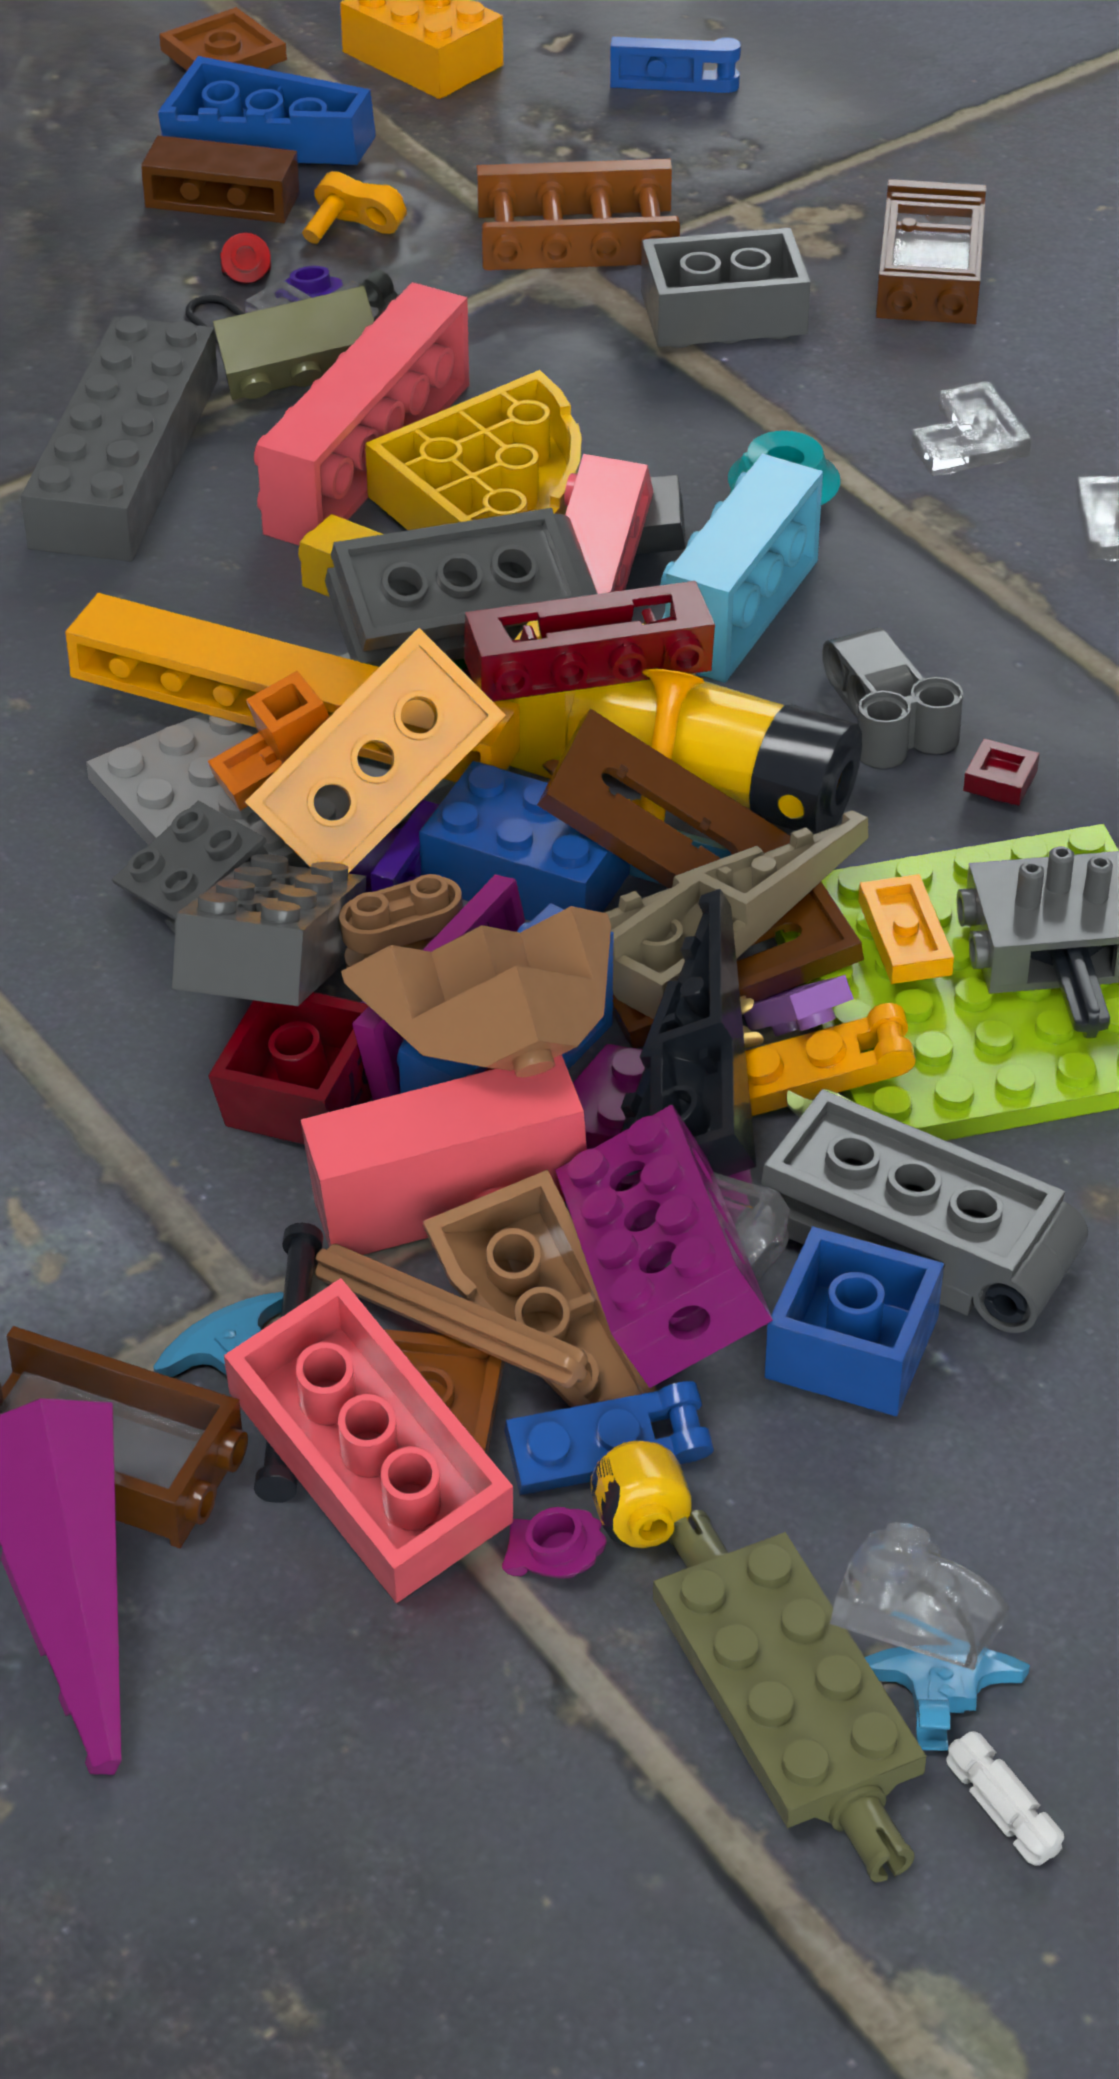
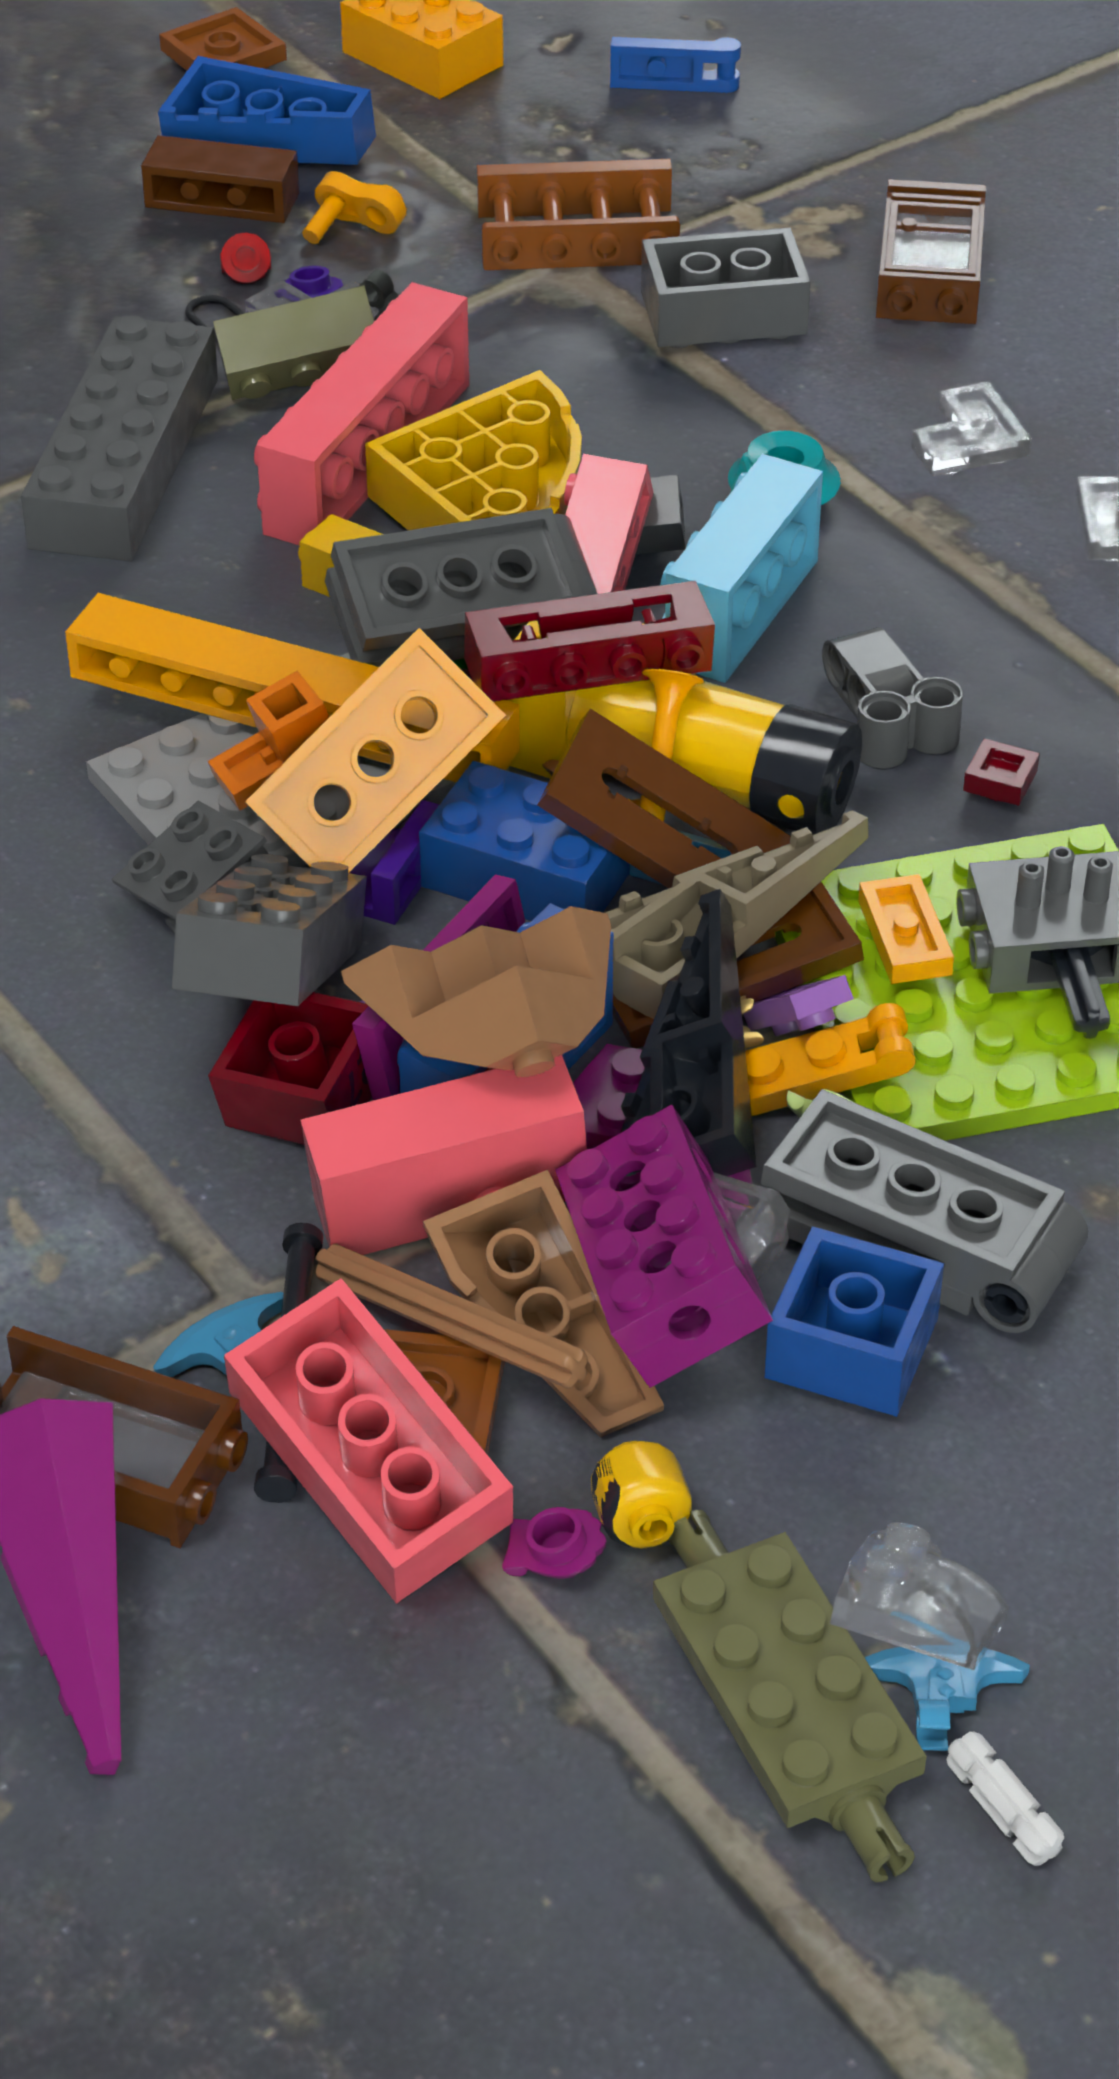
(398, 916): medium nougat brick -> none
(567, 1443): blue plate -> none

